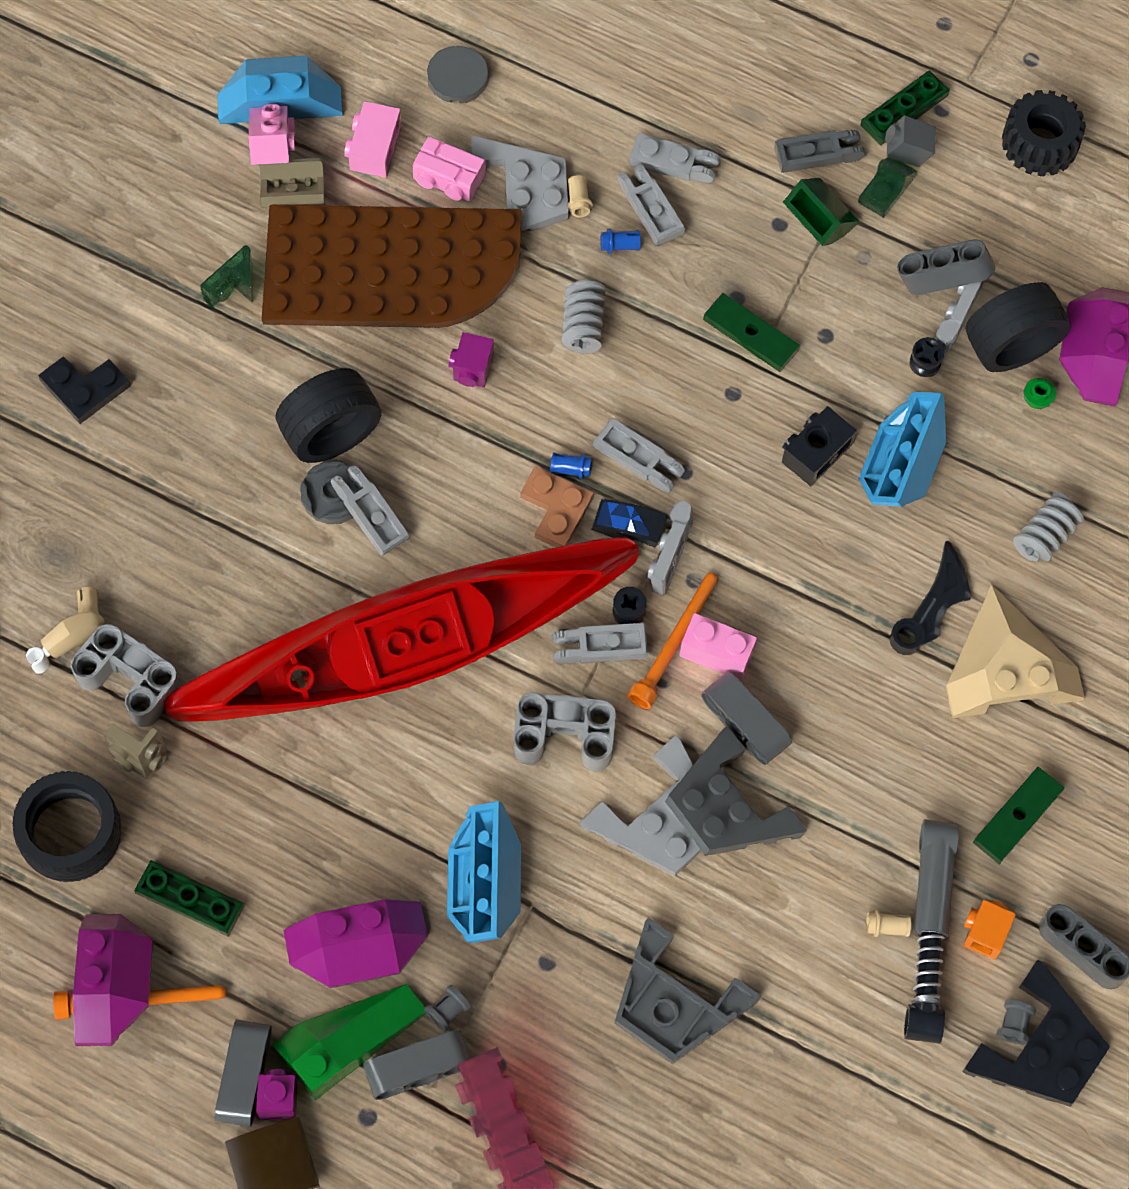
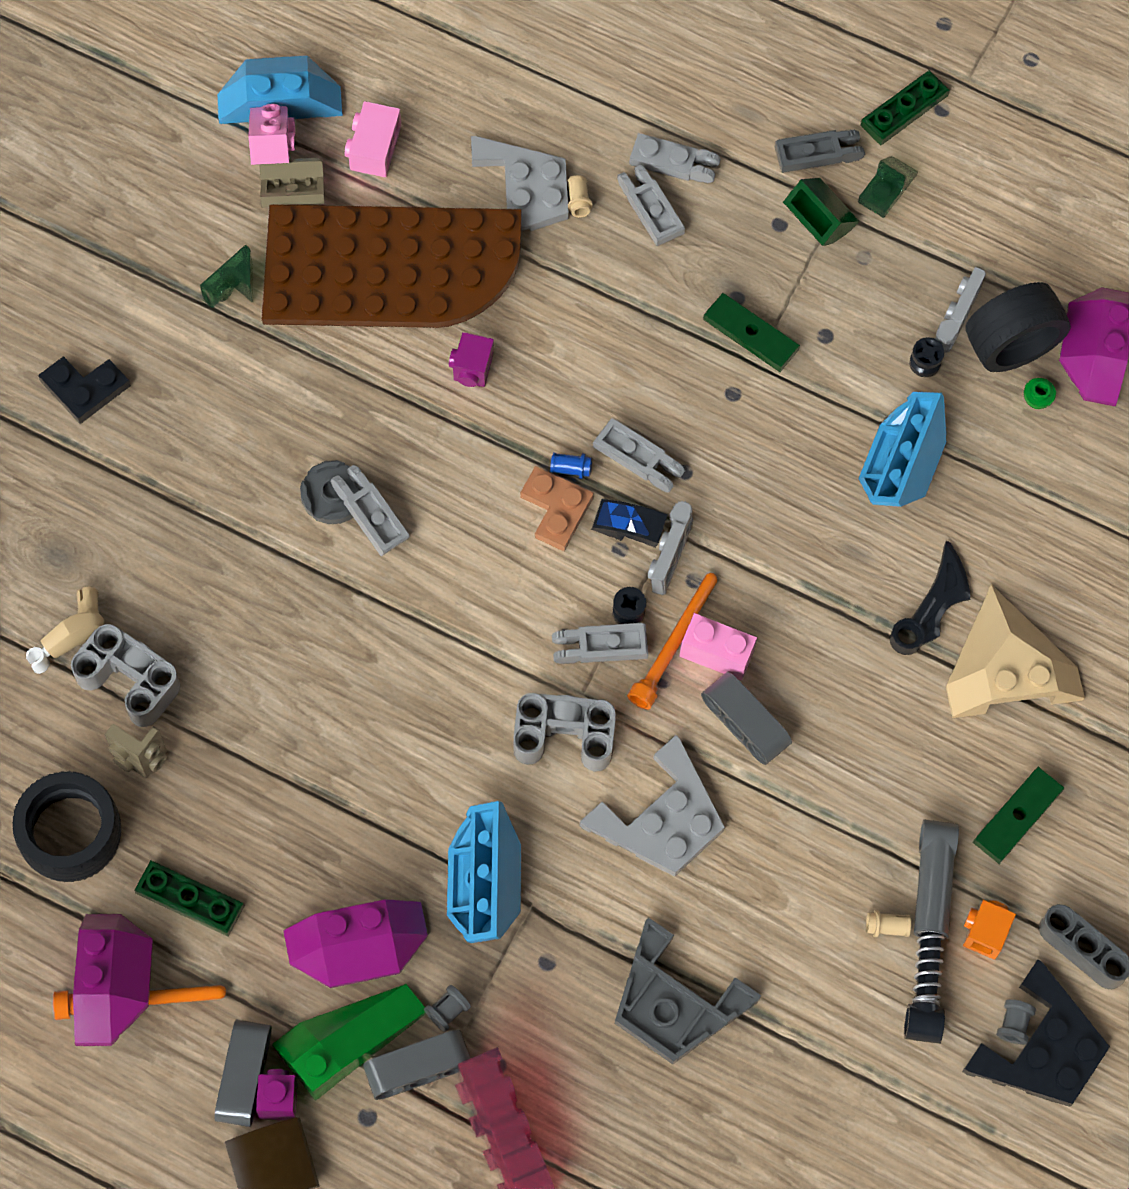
(328, 415): black tyre -> none
(405, 634): red piece -> none
(448, 170): bright pink brick -> none
(457, 74): dark grey tile -> none
(583, 316): light grey piece -> none
(620, 240): blue pin -> none
(716, 810): dark grey wing -> none
(812, 462): black brick -> none
(911, 141): dark grey brick -> none
(946, 267): dark grey beam -> none
(1044, 112): black tyre -> none
(1048, 528): light grey piece -> none

